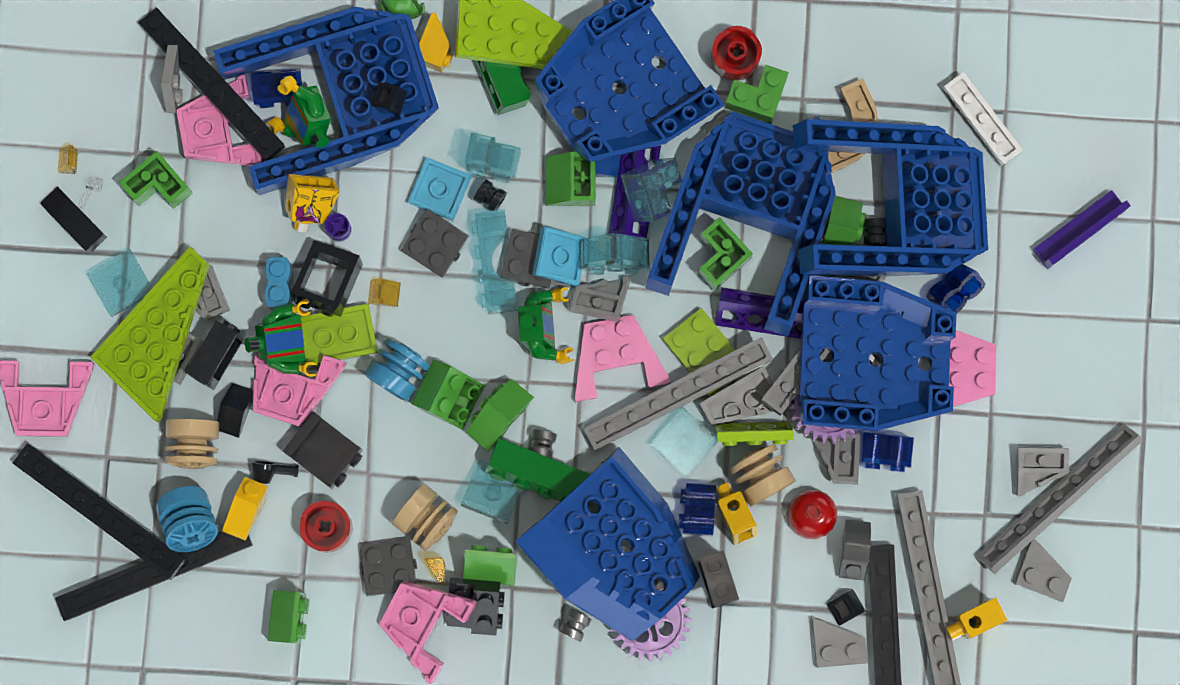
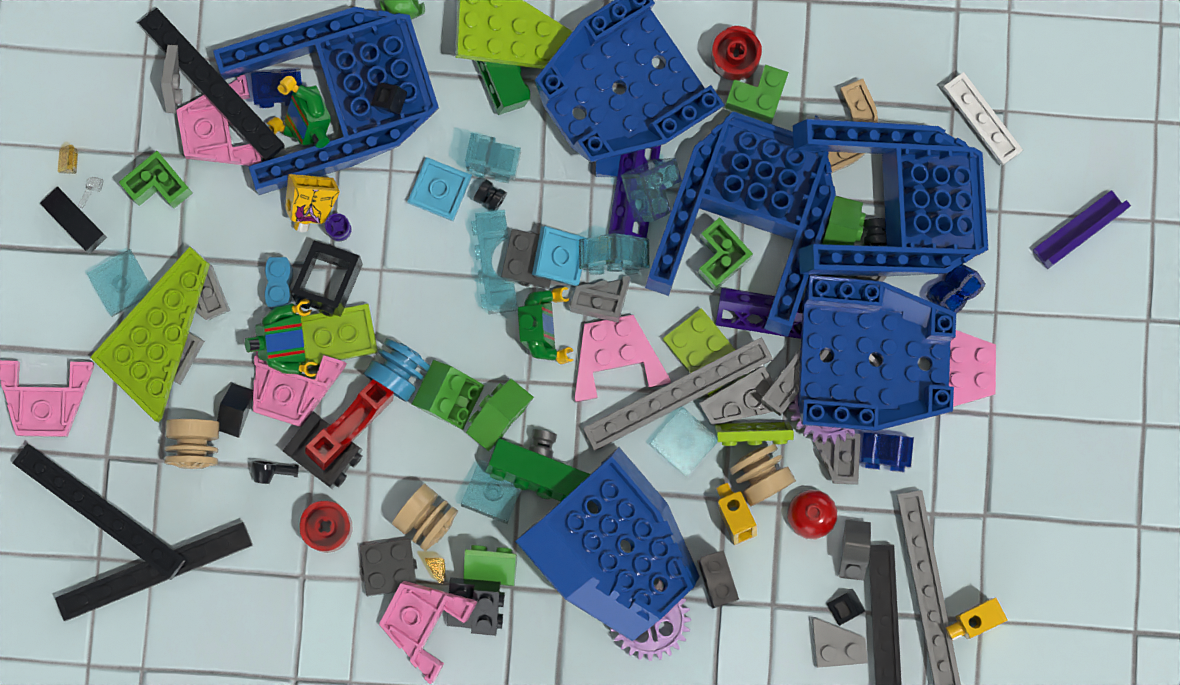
(186, 519): dark azure wheel -> none
(215, 354): black window -> none
(245, 508): yellow slope -> none
(287, 617): bright green slope -> none
(350, 424): none -> red arch
(384, 292): clear yellow slope -> none
(435, 45): yellow slope -> none
(435, 243): dark grey plate -> none
(570, 180): bright green slope -> none
(575, 624): flat silver wheel -> none
(698, 509): clear blue brick -> none
(1039, 466): light grey wing -> none
(1042, 573): light grey wing -> none
(1059, 498): light grey plate -> none

